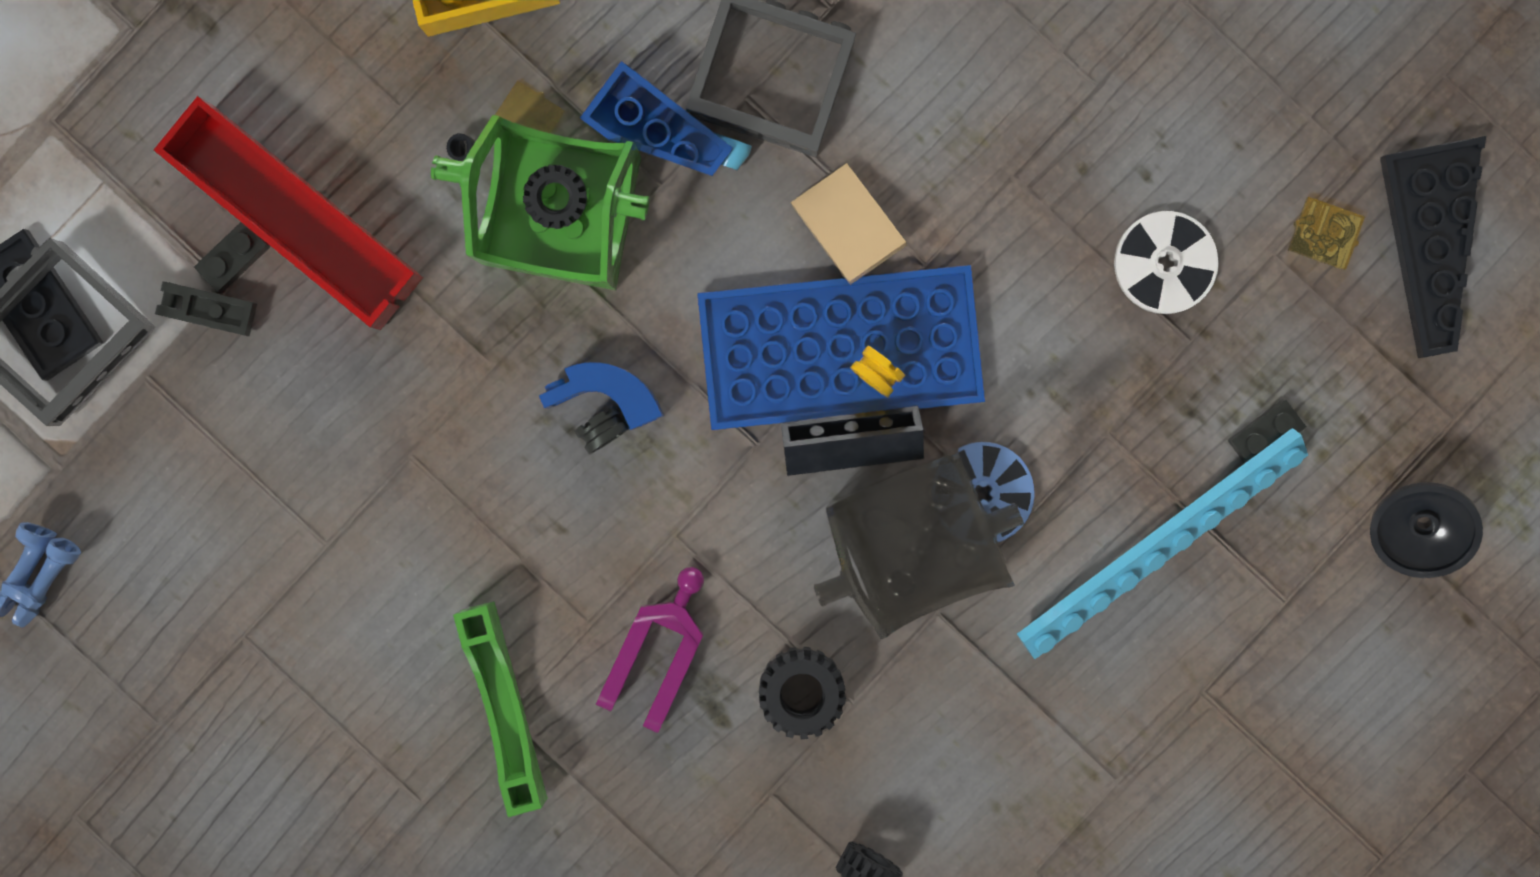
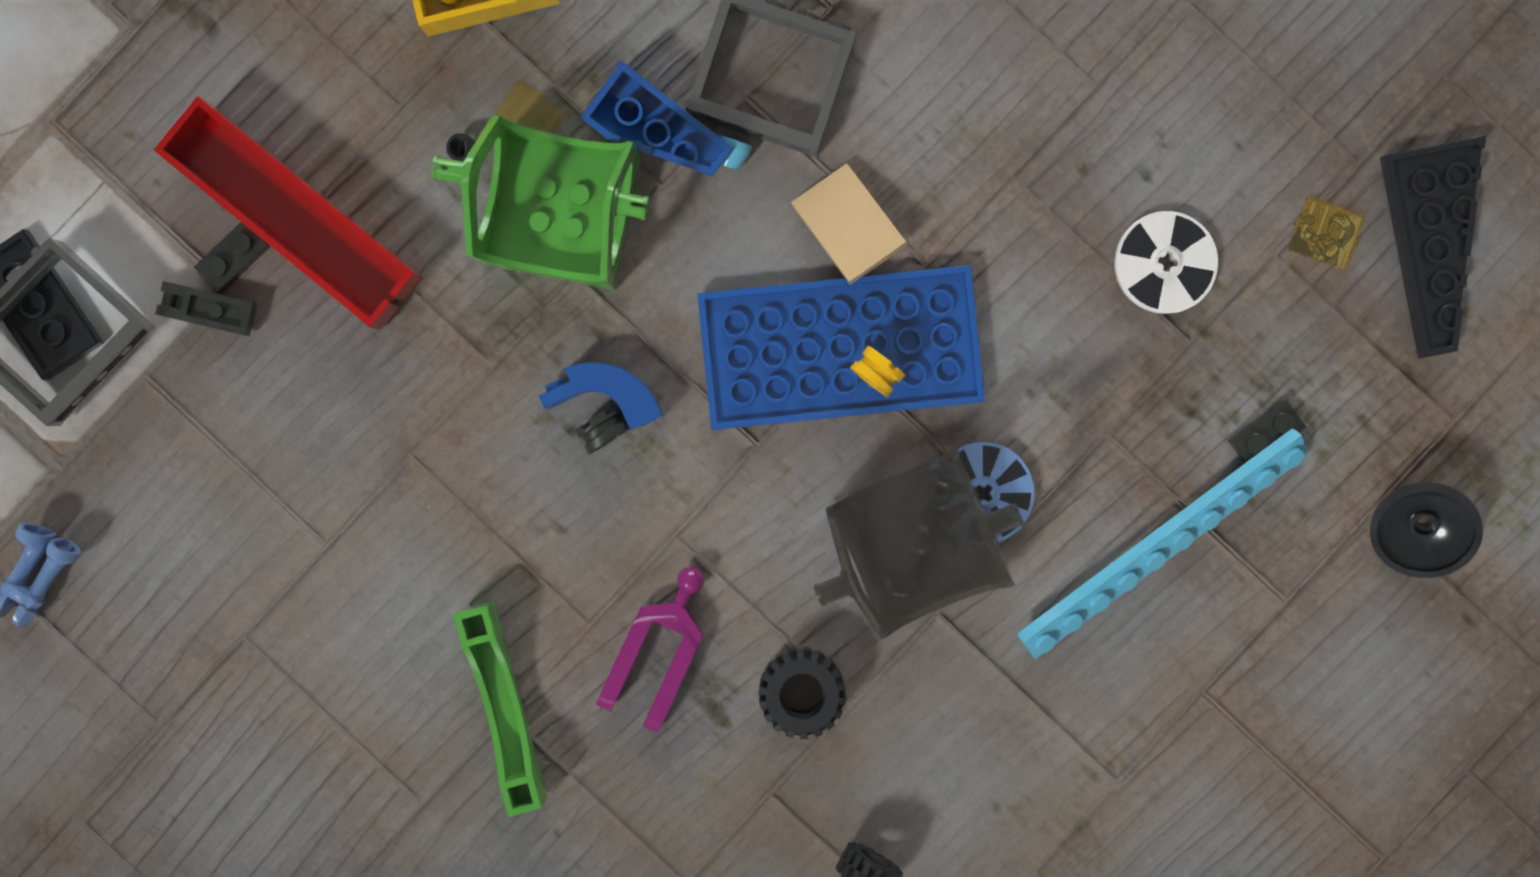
(535, 205): black tyre -> none
(853, 440): black brick -> none

